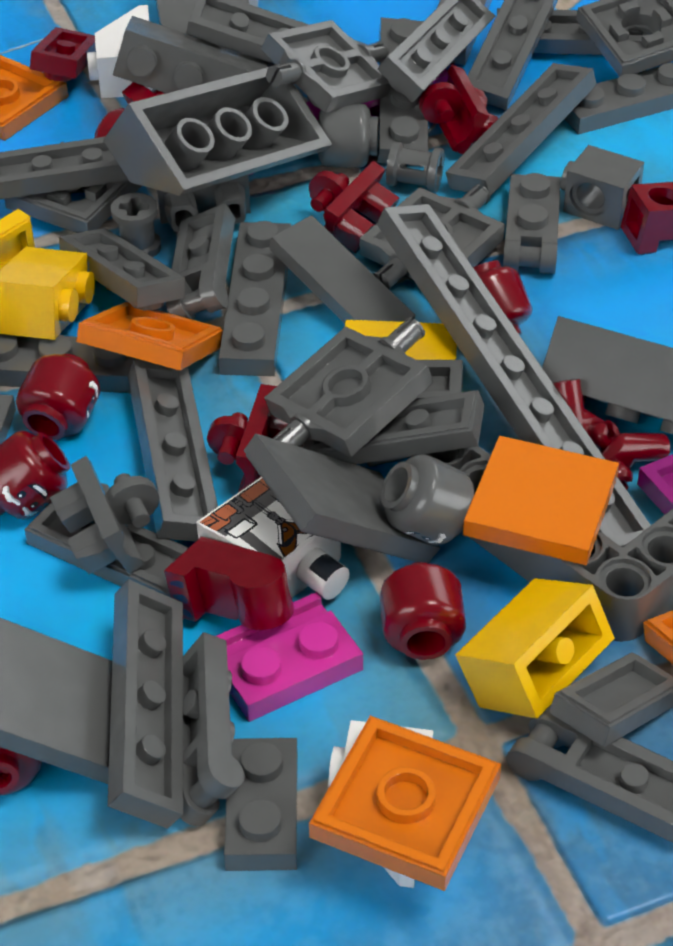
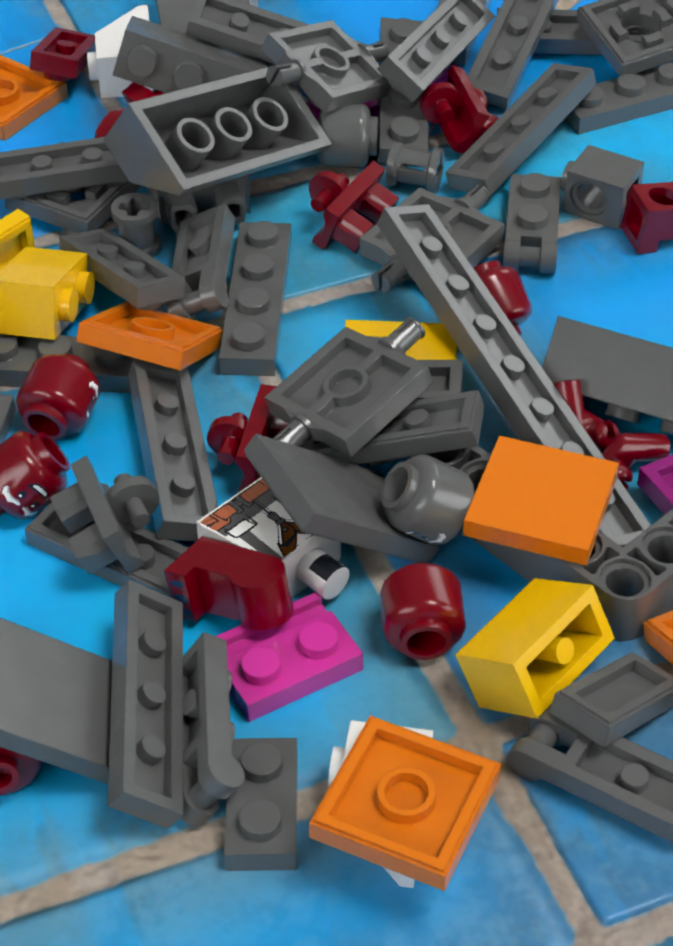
(336, 274): dark grey tile -> none

